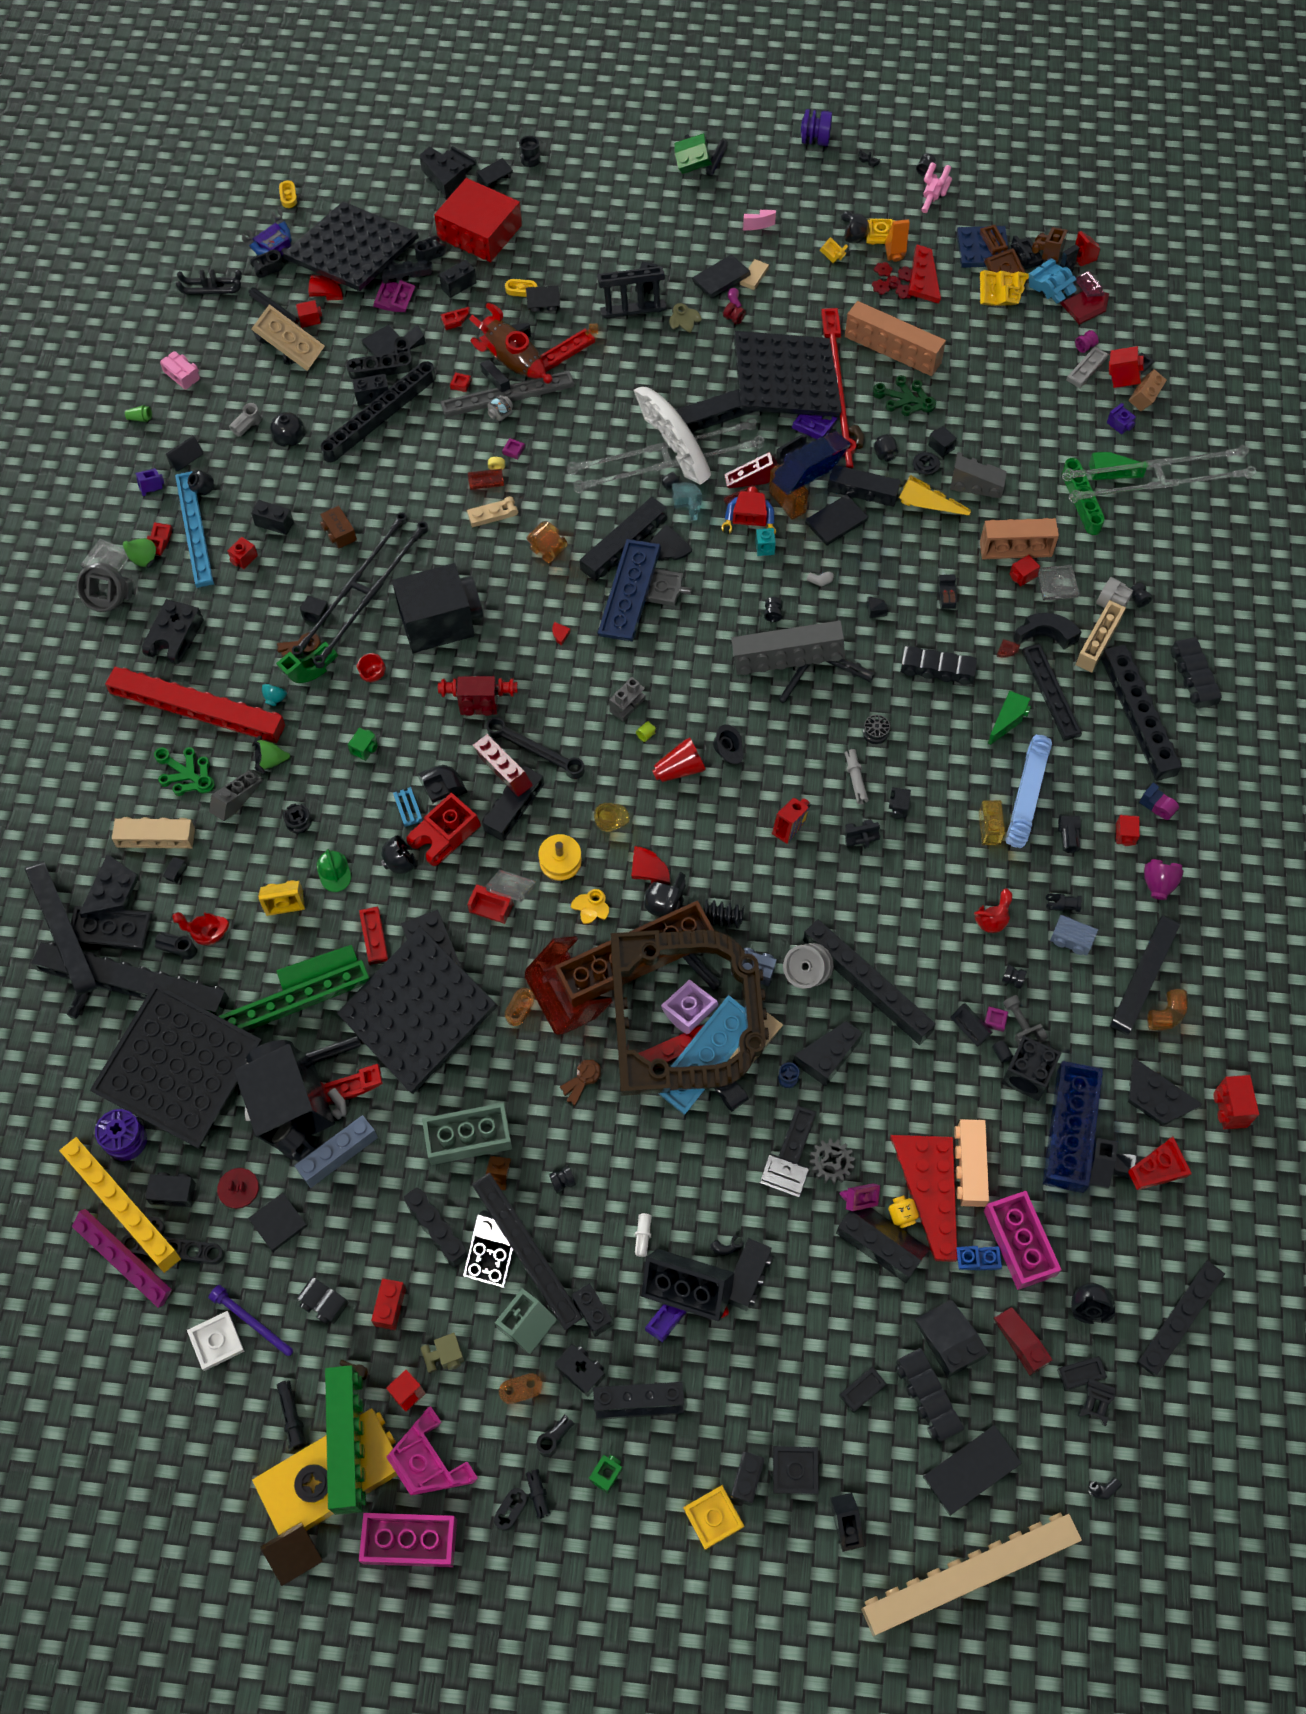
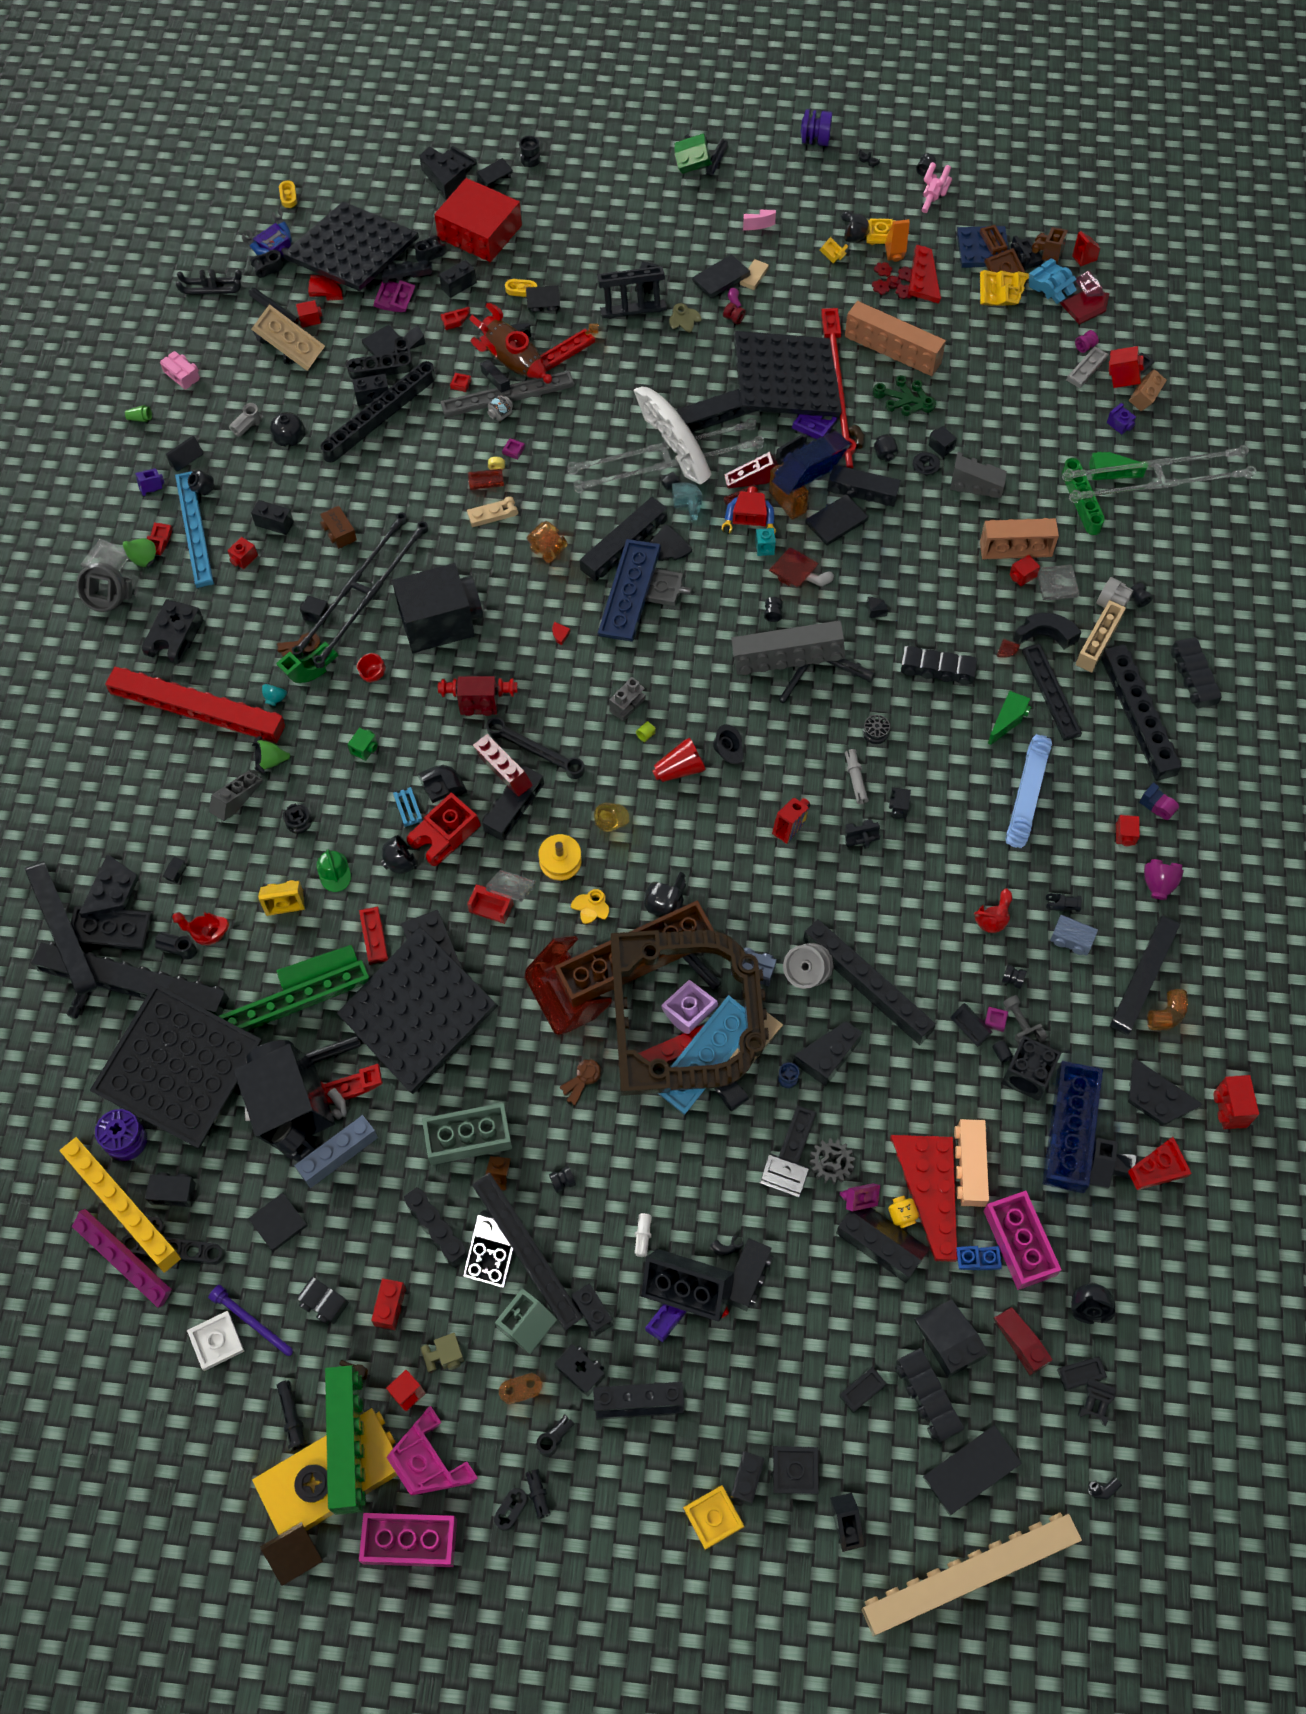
(153, 833): tan brick -> none
(185, 773): green plant -> none
(238, 1188): dark red piece -> none
(518, 1007): clear orange plate -> none
(597, 1477): green brick -> none
(649, 866): red brick -> none
(724, 914): black piece -> none
(793, 567): none -> clear red piece
(919, 495): yellow wedge -> none
(947, 591): black leg -> none
(991, 822): clear yellow brick -> none
(1069, 257): black plate -> none
(1070, 827): black piece -> none
(1180, 1318): black plate -> none

